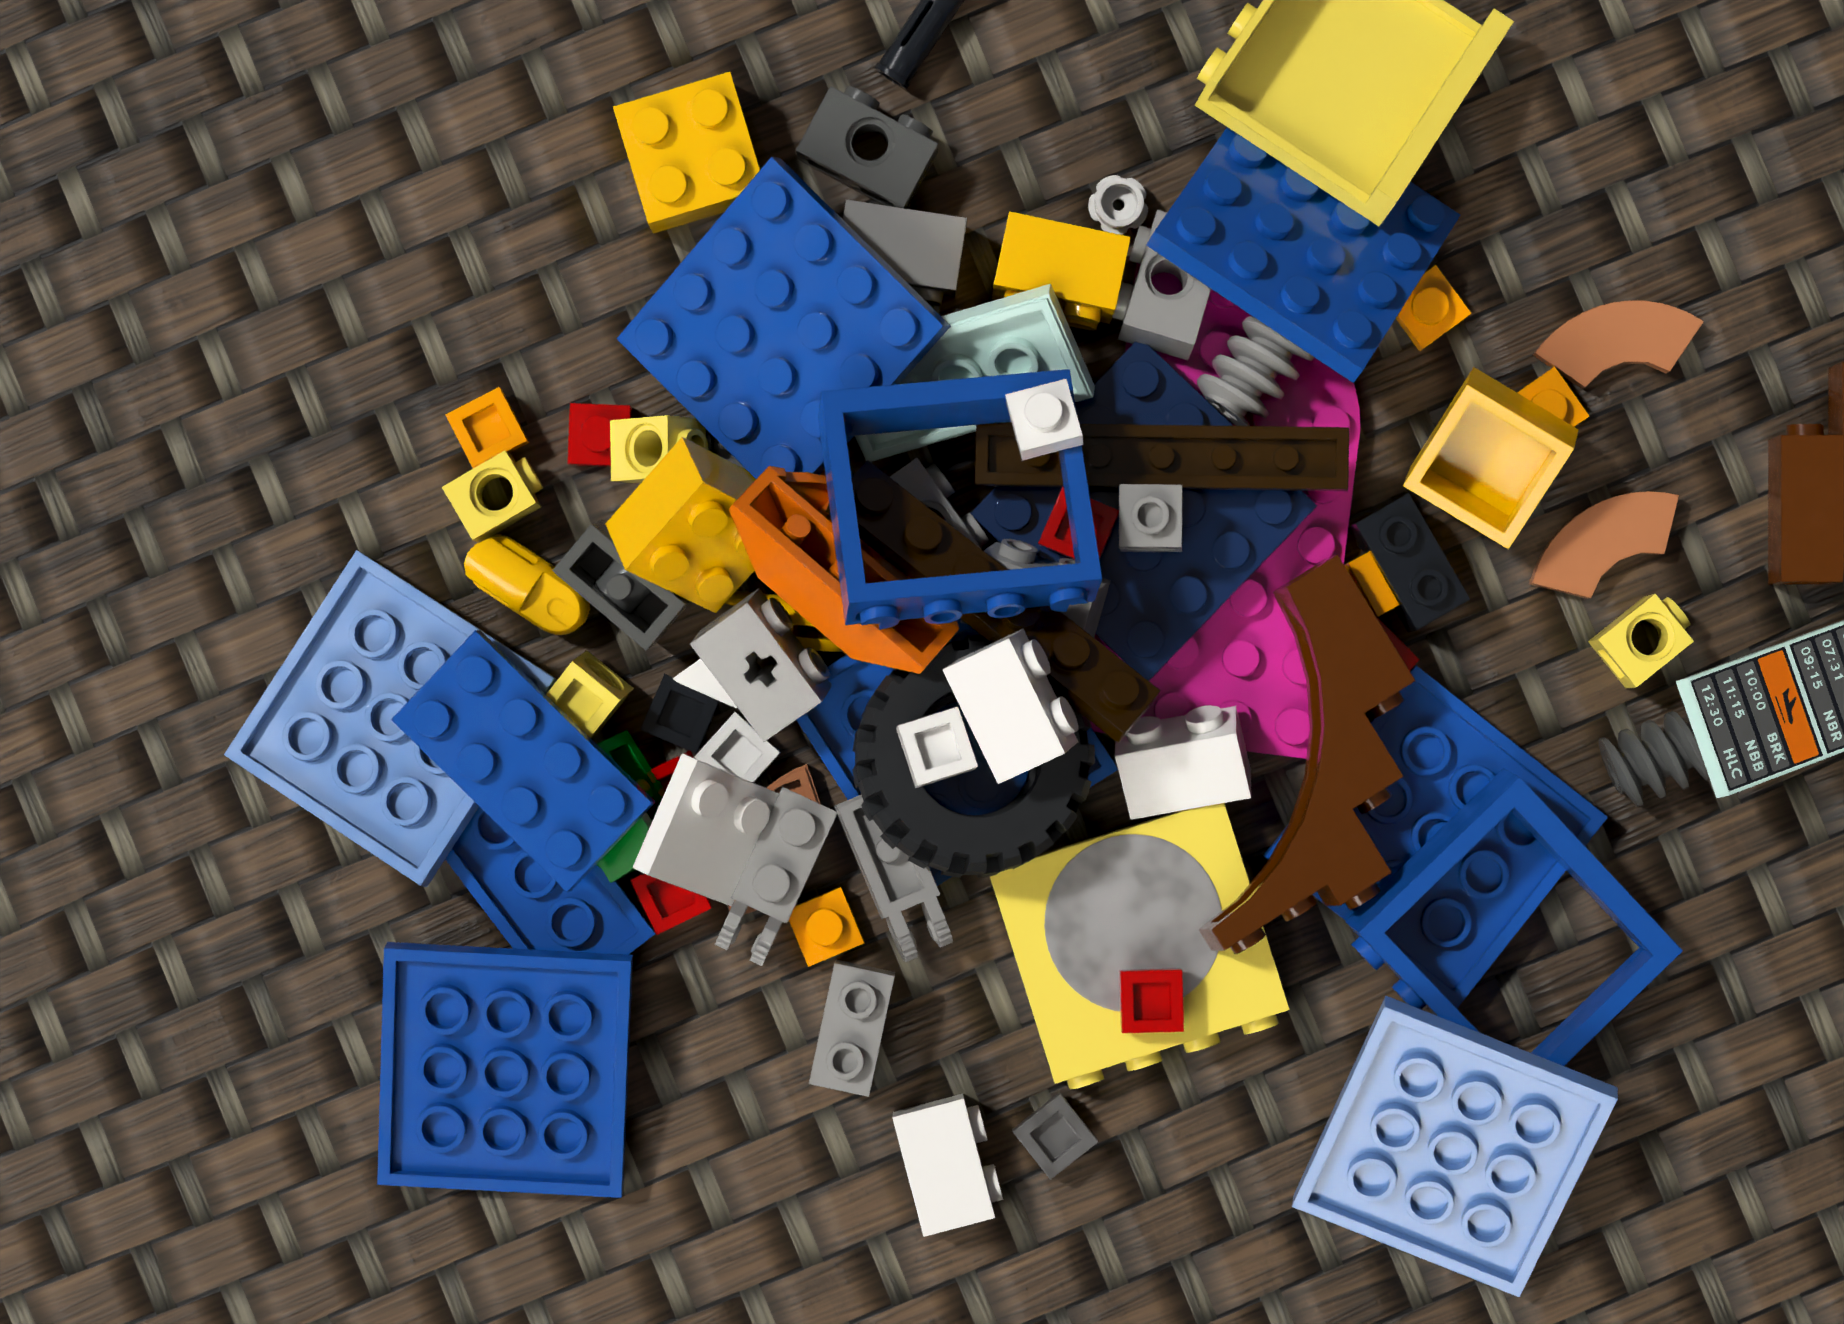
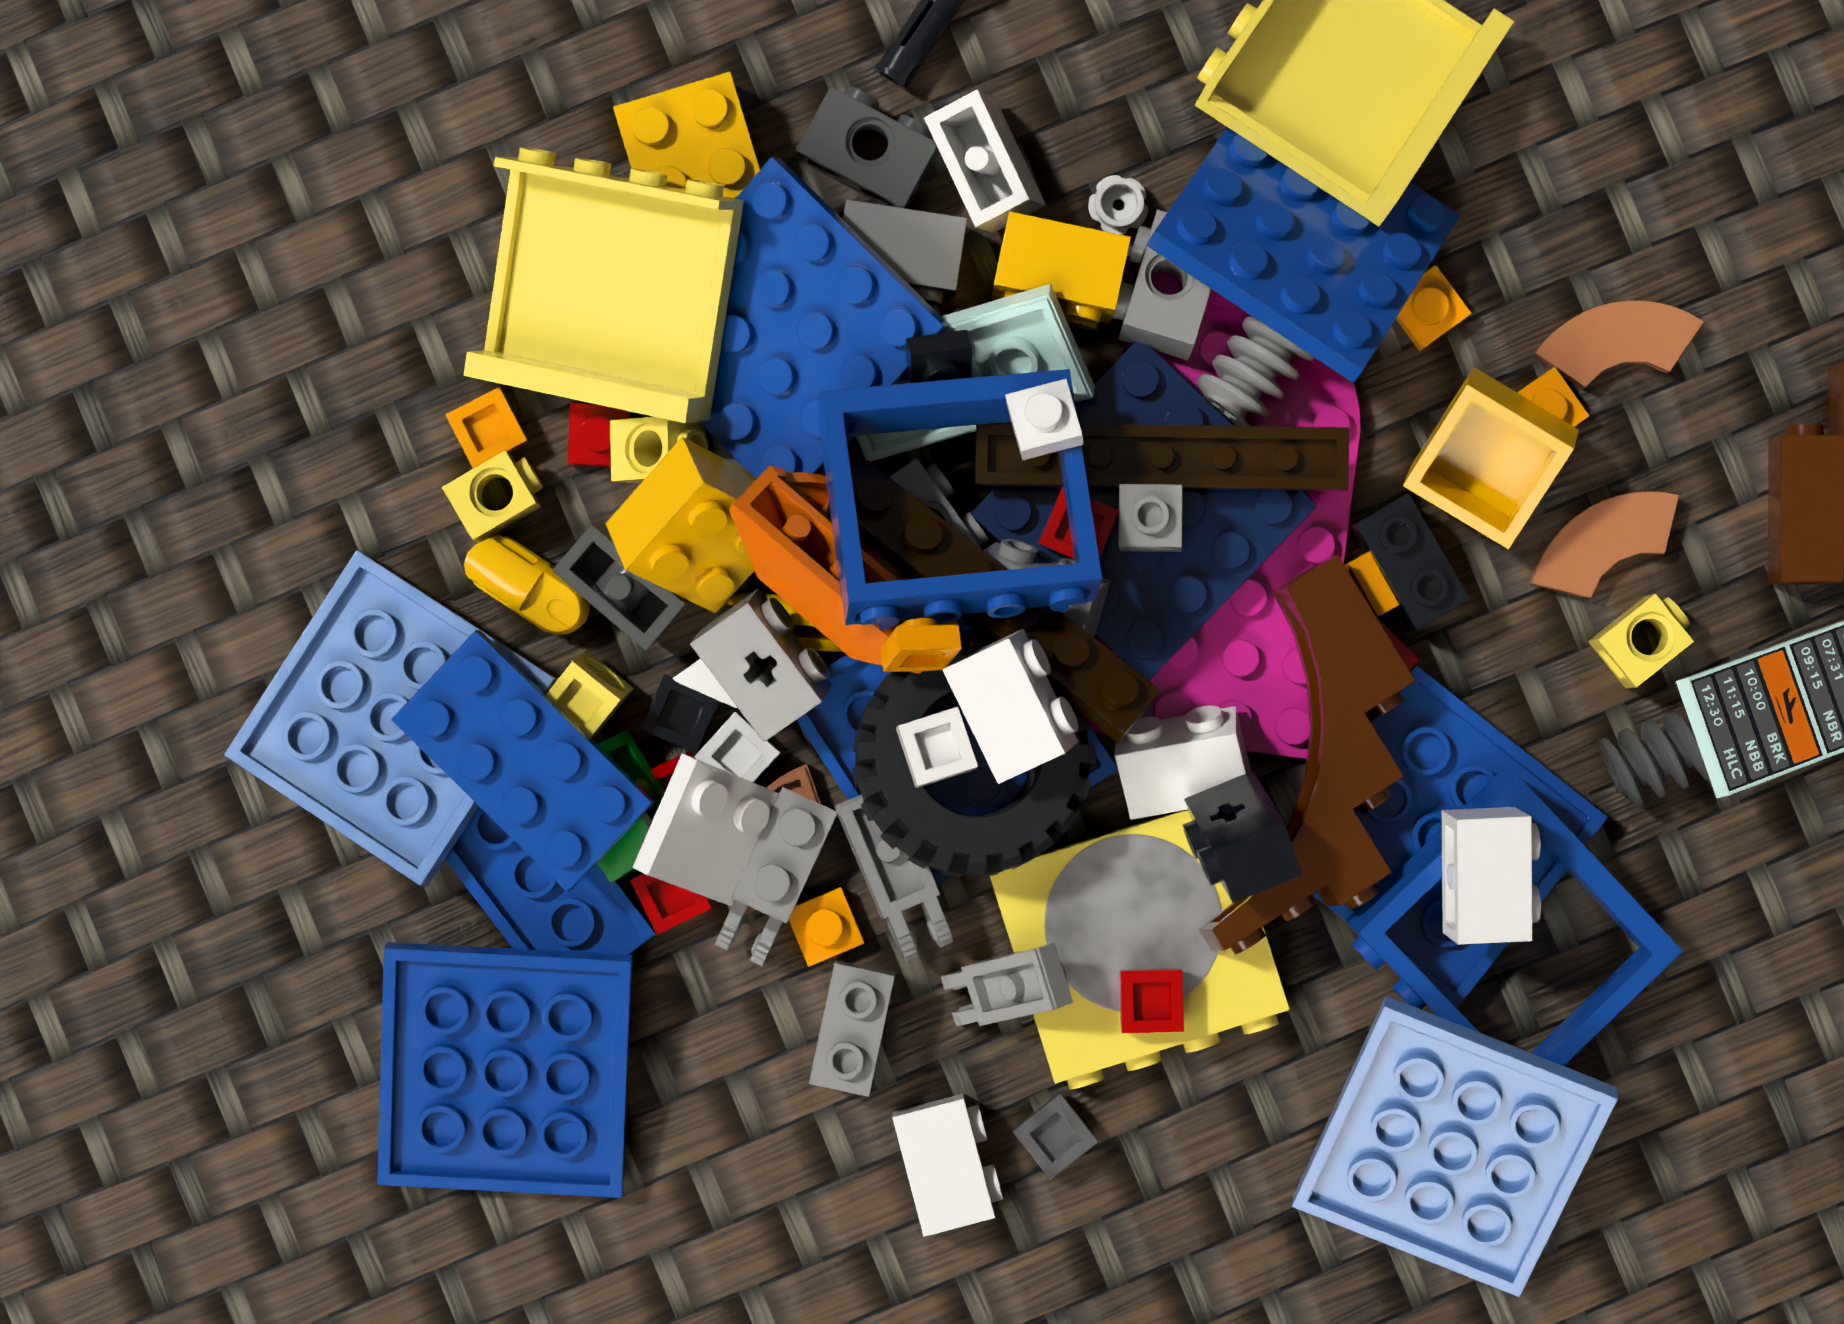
(610, 287): none -> light yellow panel
(920, 646): none -> light orange plate
(939, 357): none -> black plate
(984, 160): none -> white brick
(1011, 986): none -> light grey hinge
(1240, 838): none -> black brick
(1489, 875): none -> white brick

